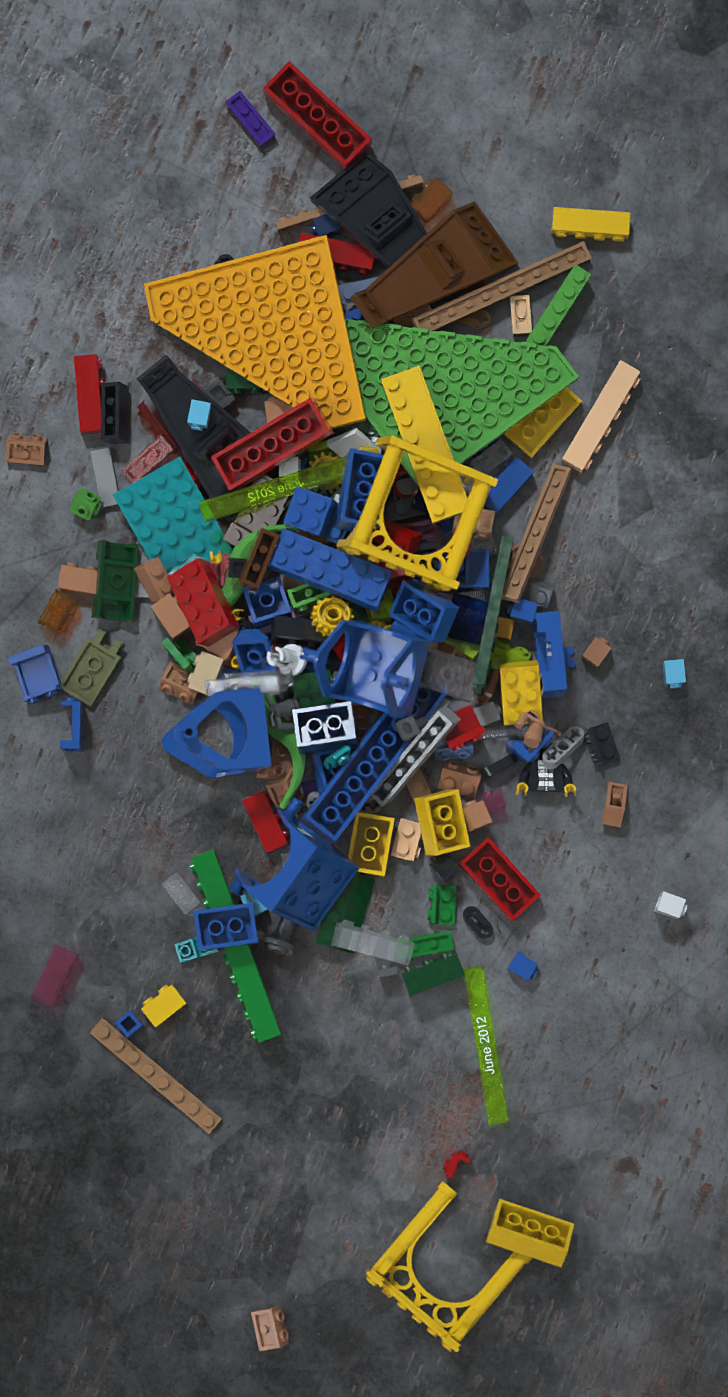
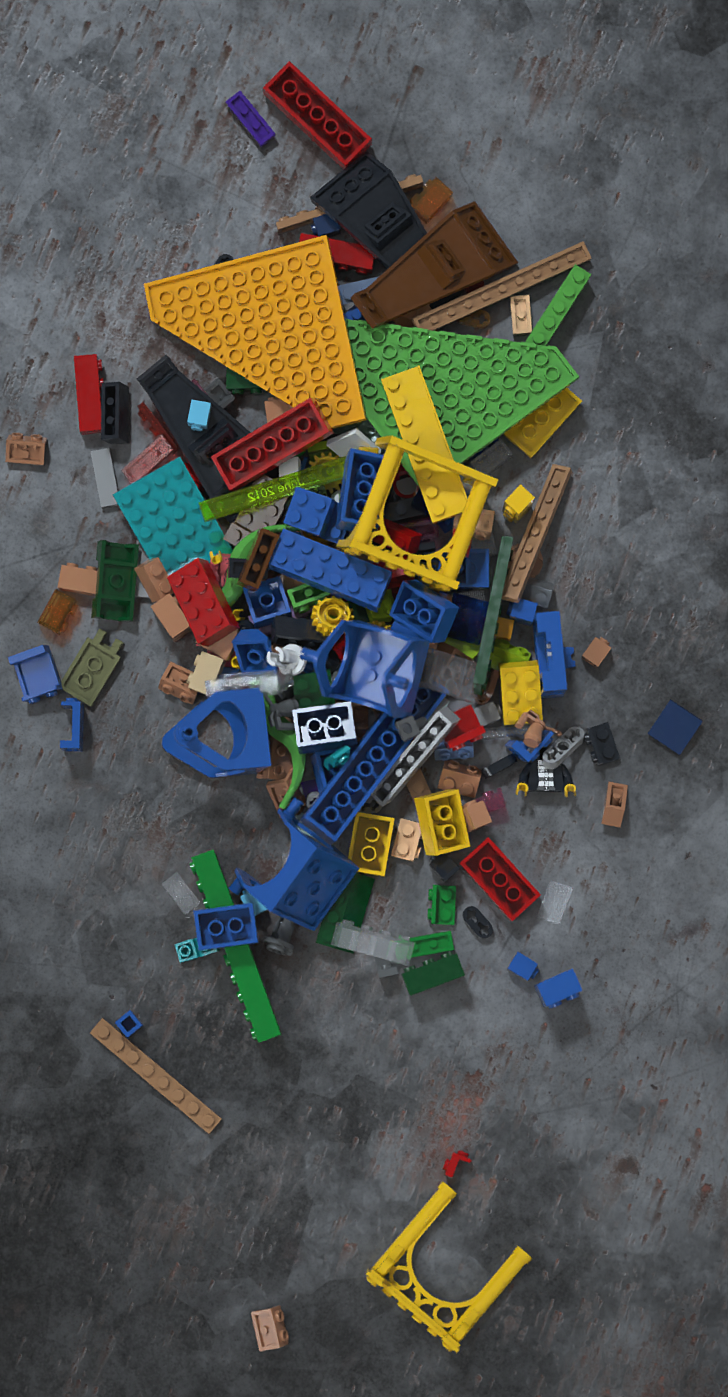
(55, 976): clear pink brick -> none
(85, 504): bright green brick -> none
(163, 1005): yellow brick -> none
(181, 654): green bracket -> none
(266, 821): red brick -> none
(485, 1045): clear neon green tile -> none
(508, 484): blue brick -> none
(517, 504): none -> yellow brick
(530, 1233): yellow brick -> none
(554, 902): none -> clear panel
(558, 988): none -> blue brick
(590, 223): yellow brick -> none
(601, 415): light nougat brick -> none
(670, 905): white brick -> none
(674, 673): medium azure brick -> none
(675, 727): none -> dark blue slope

